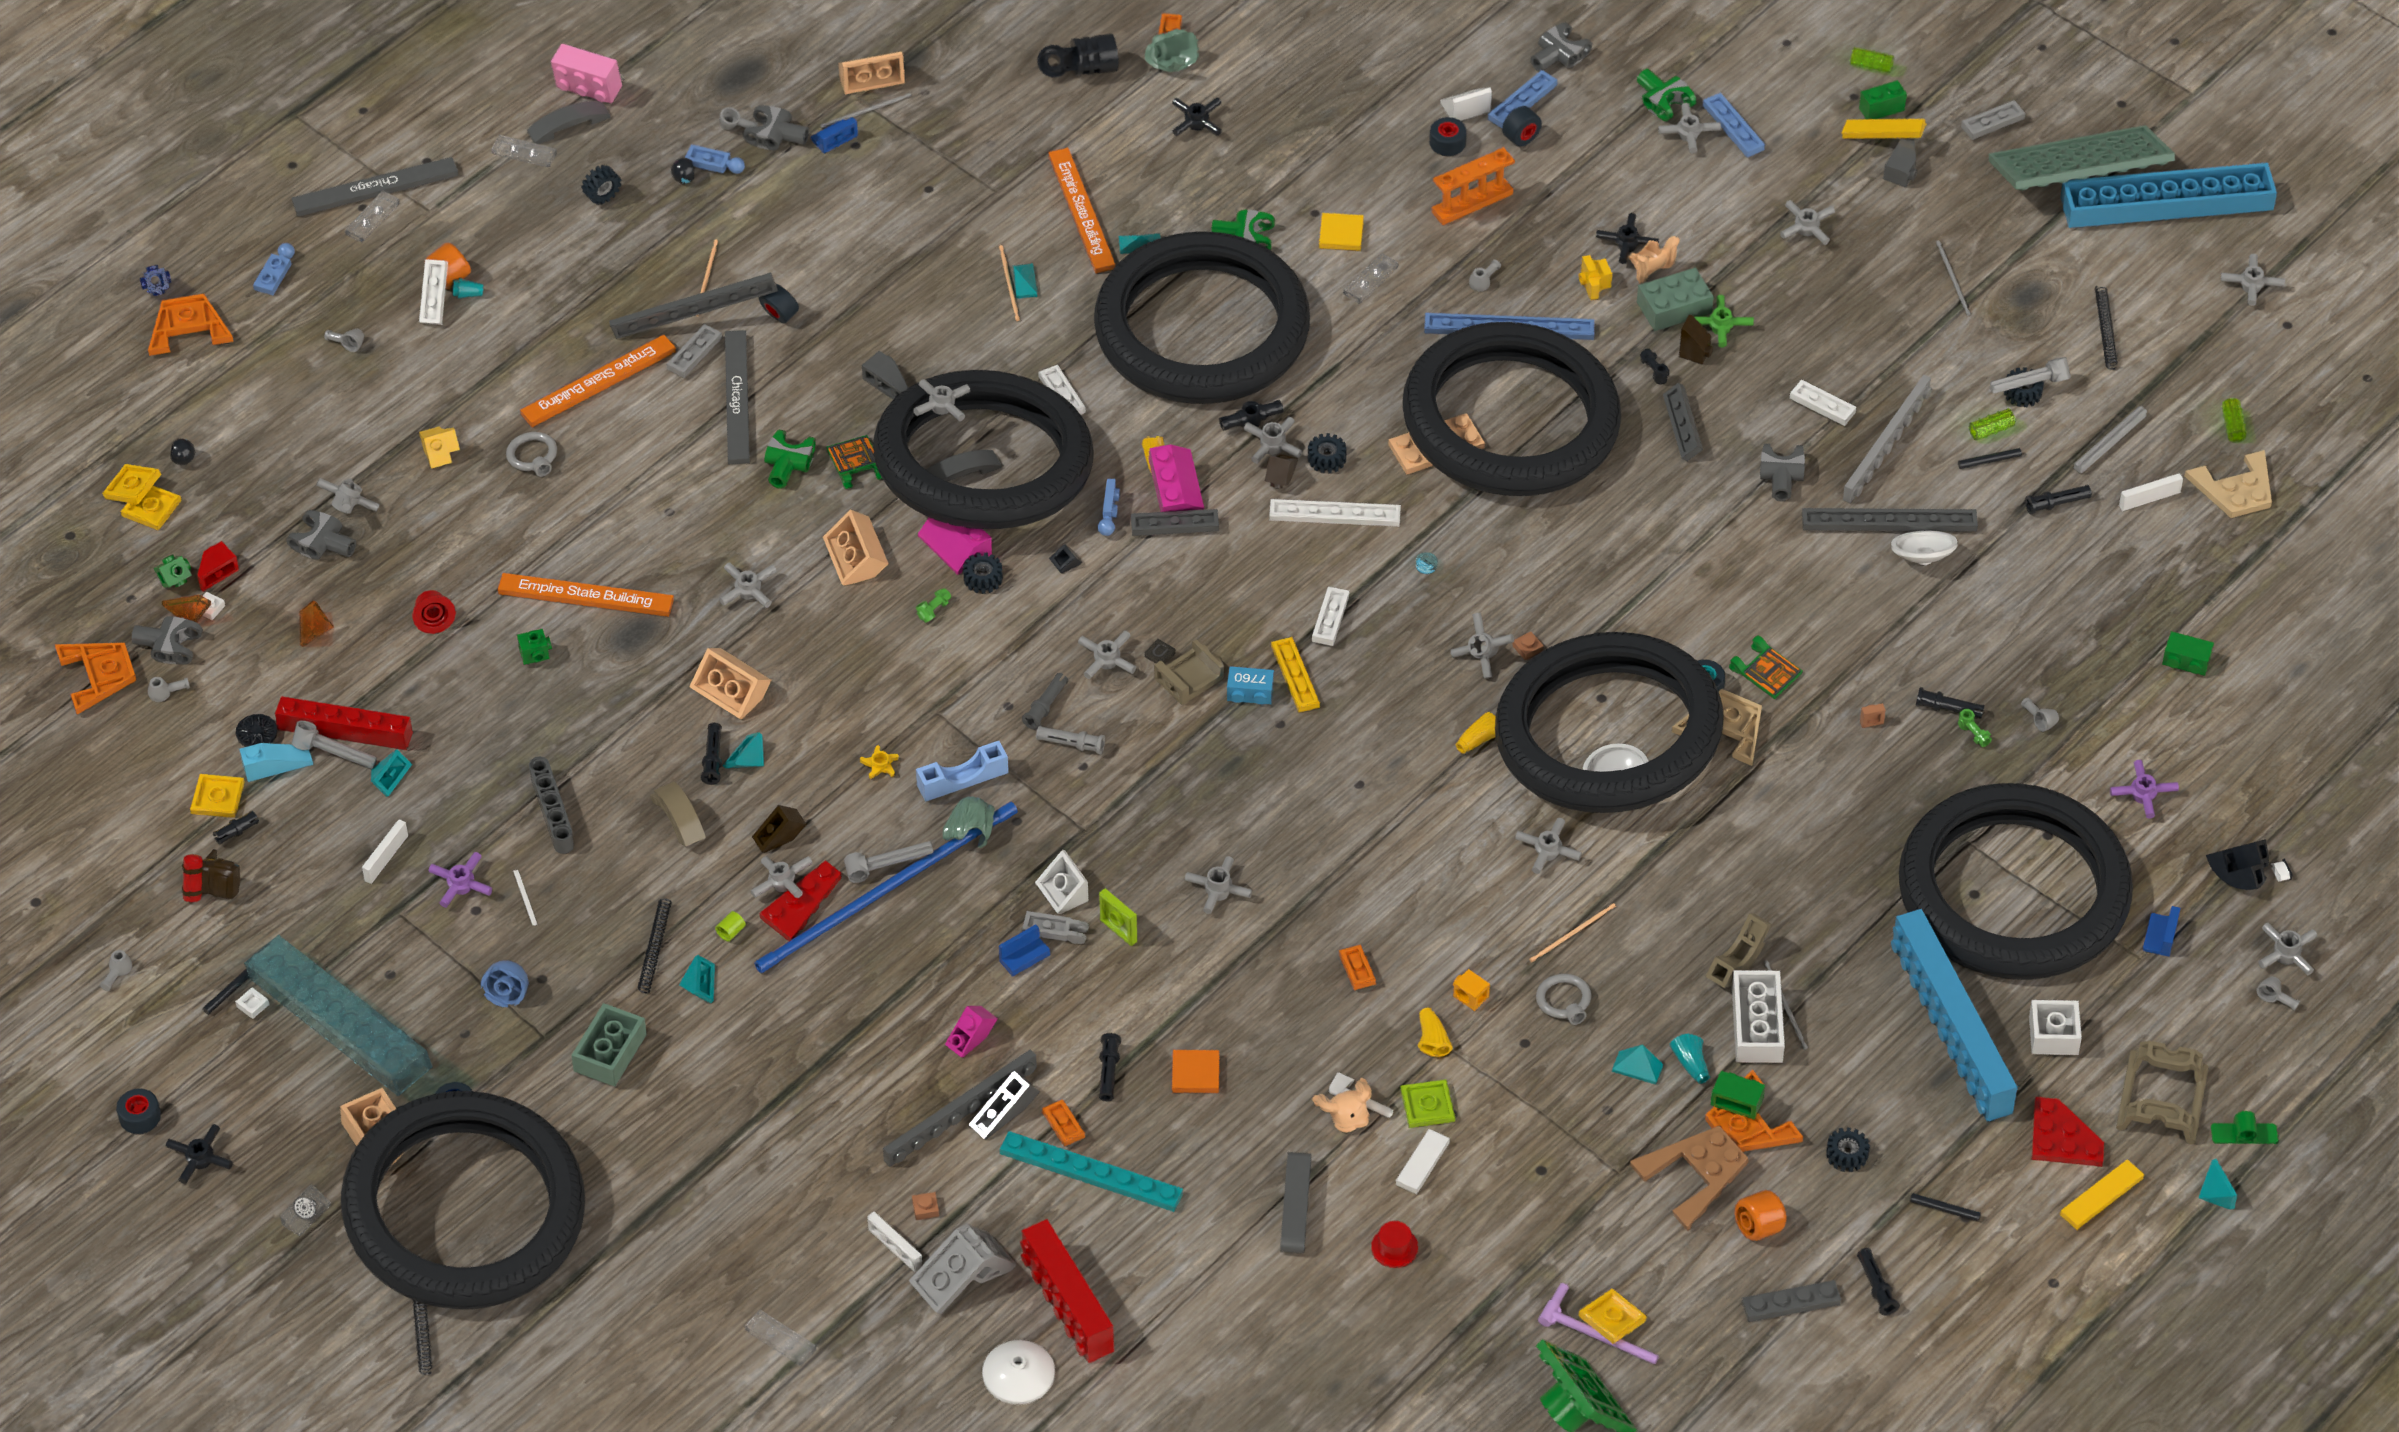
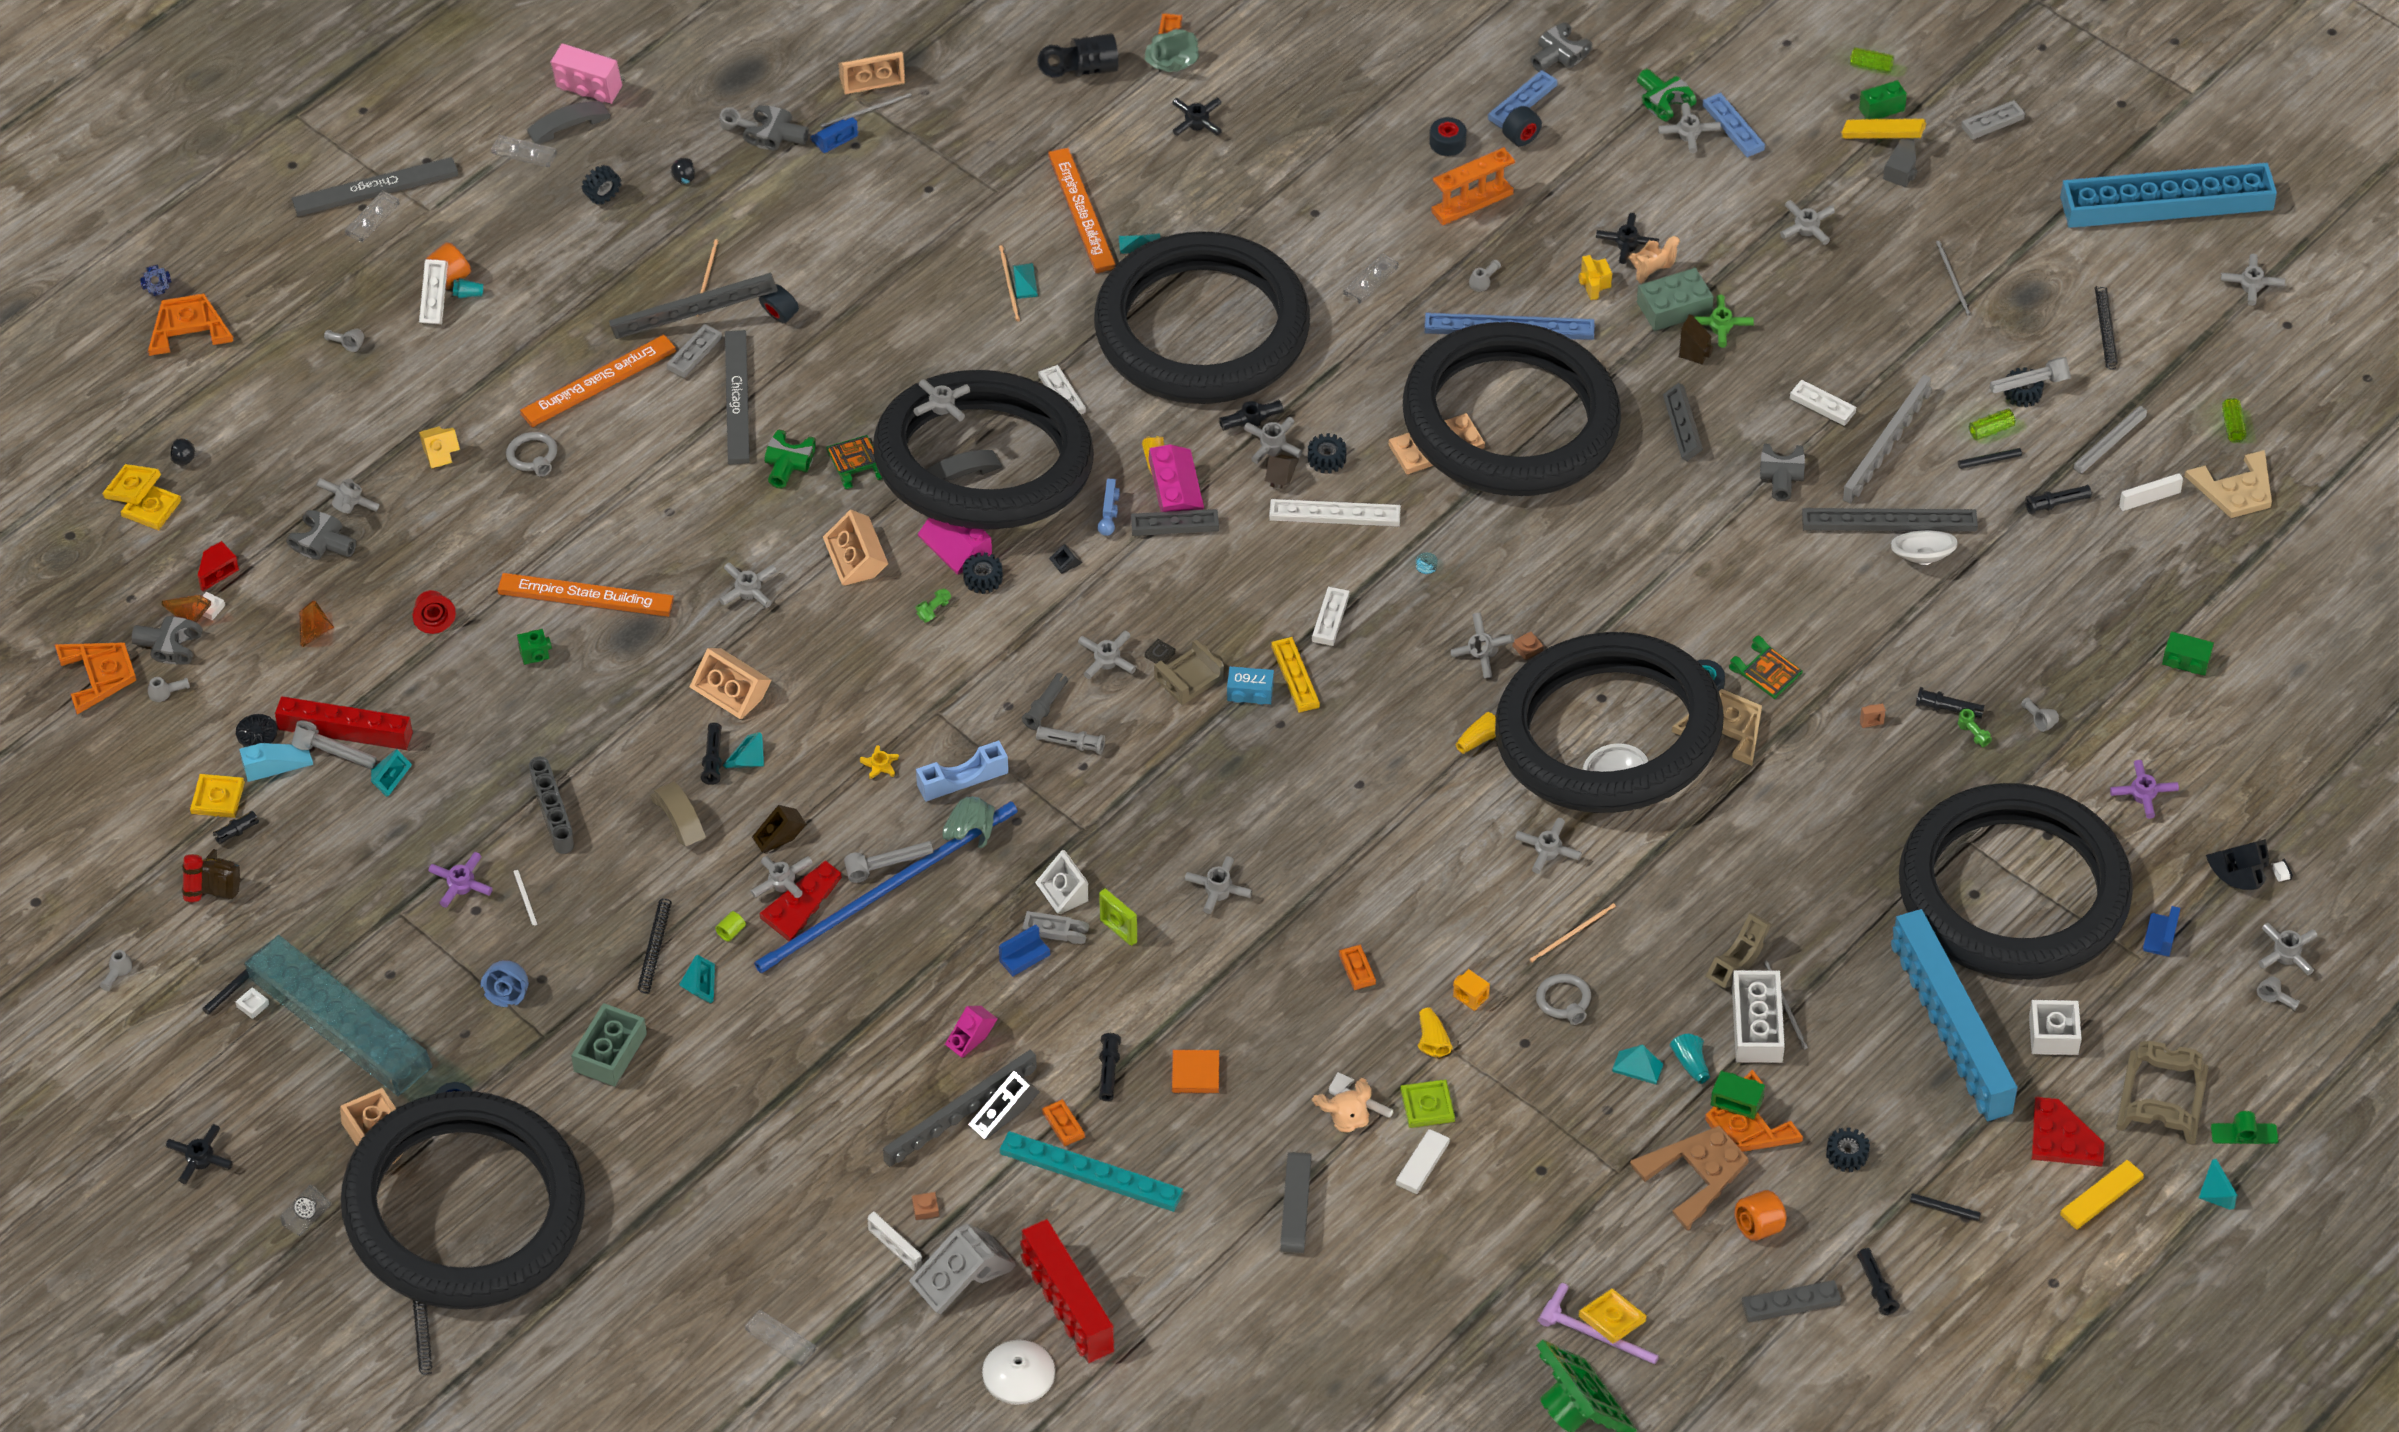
(138, 1111): black wheel -> none
(166, 571): green brick -> none
(274, 270): medium blue plate -> none
(385, 851): white tile -> none
(714, 160): medium blue plate -> none
(884, 375): dark grey slope -> none
(1247, 225): green connector -> none
(1341, 231): yellow tile -> none
(1394, 1245): red piece -> none
(1468, 104): white slope -> none
(1660, 372): black bar -> none
(2081, 157): sand green plate -> none

